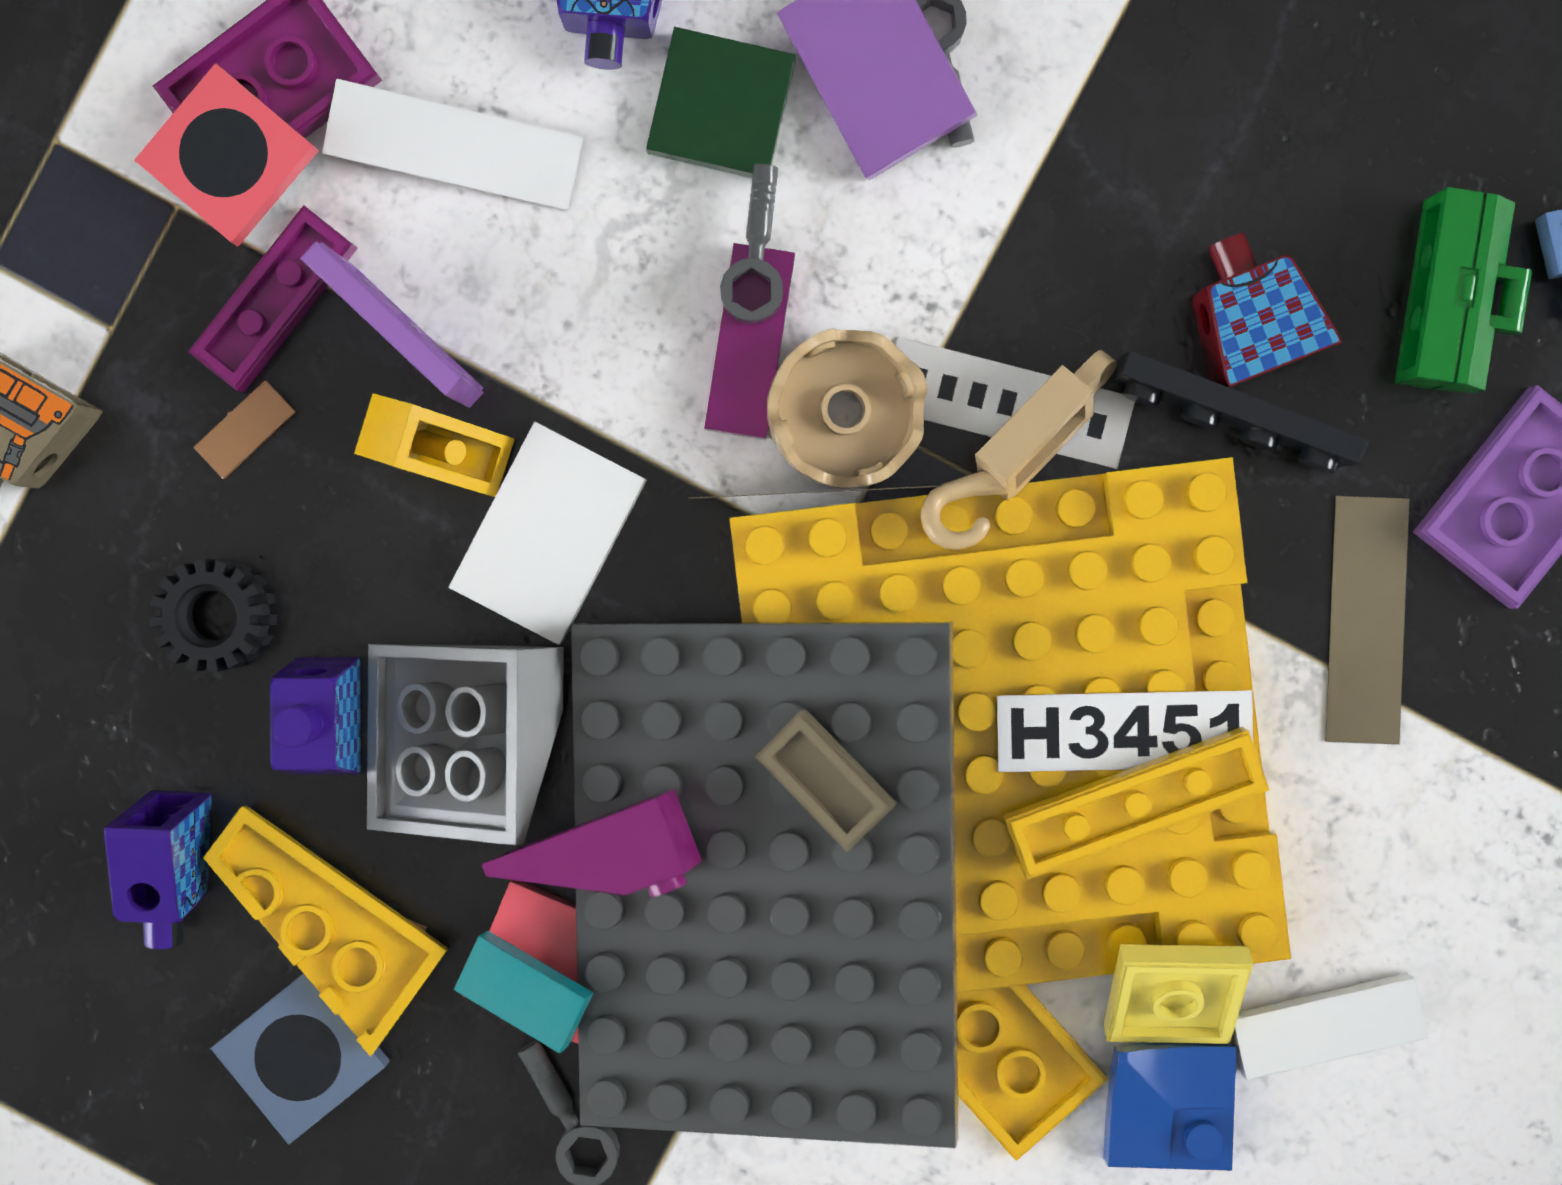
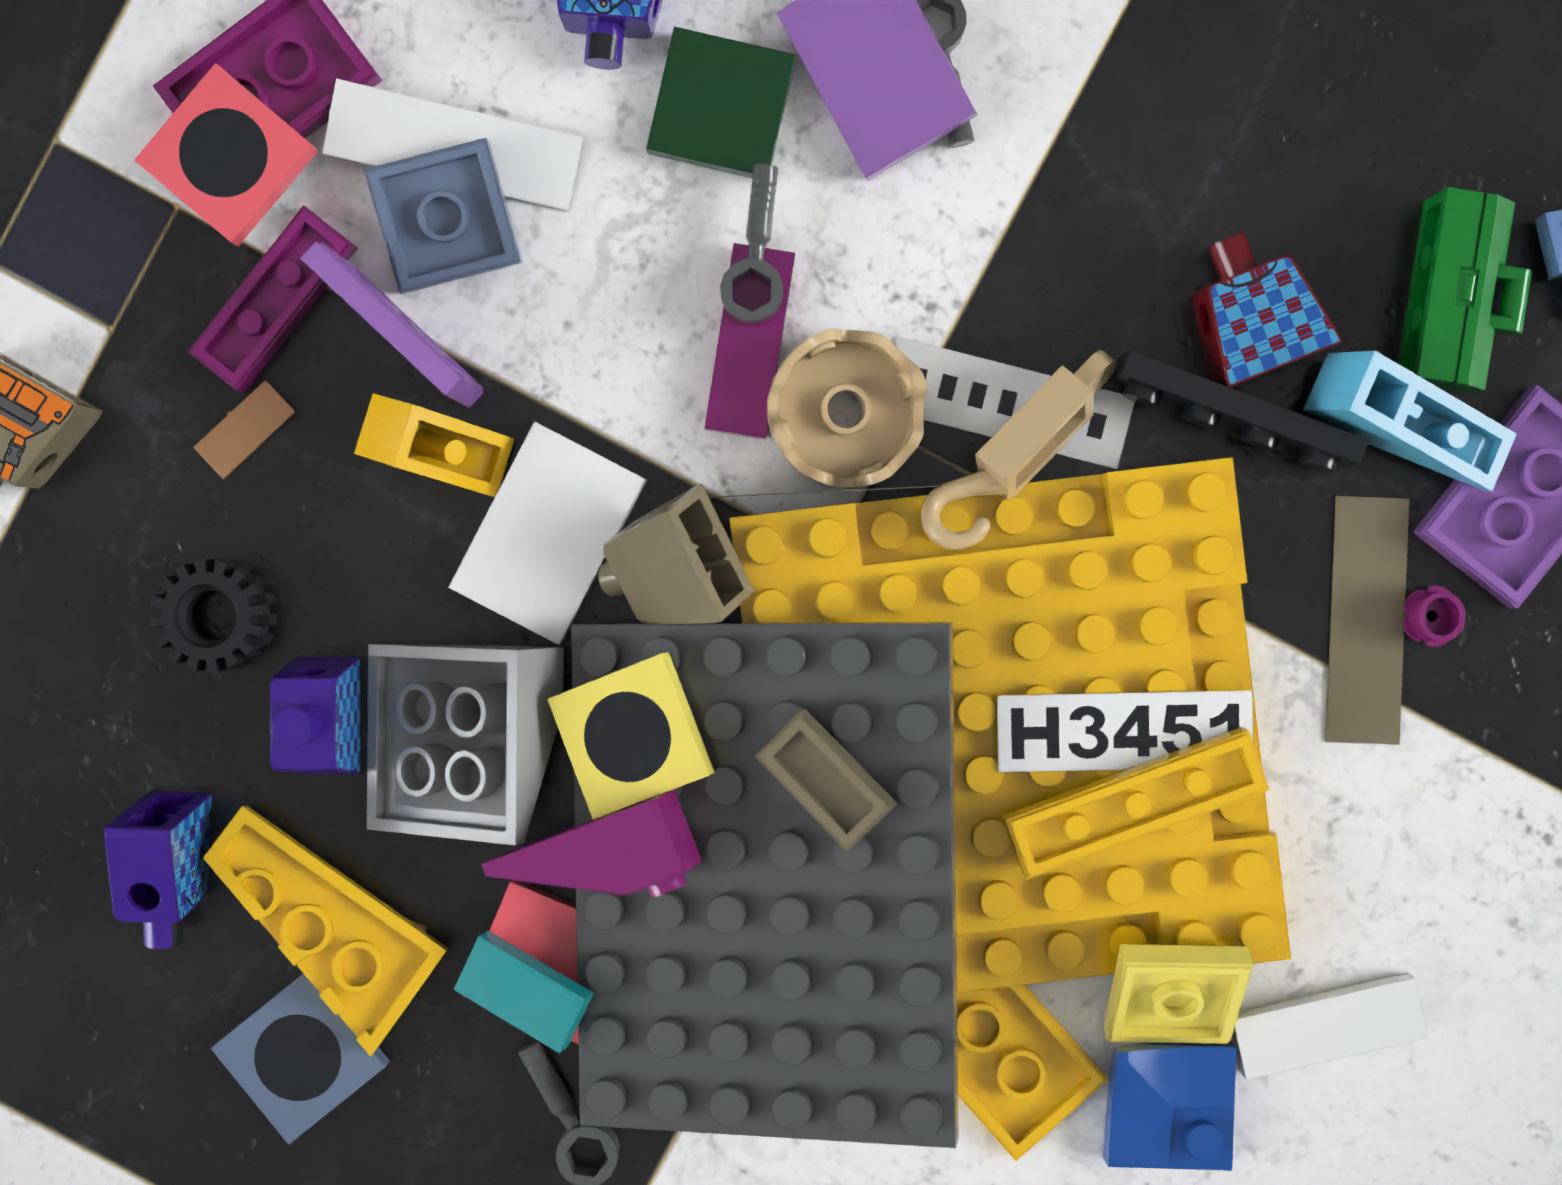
(443, 215): none -> sand blue tile
(630, 735): none -> light yellow tile
(676, 564): none -> dark tan torso
(1409, 417): none -> medium azure slope
(1448, 616): none -> magenta plate

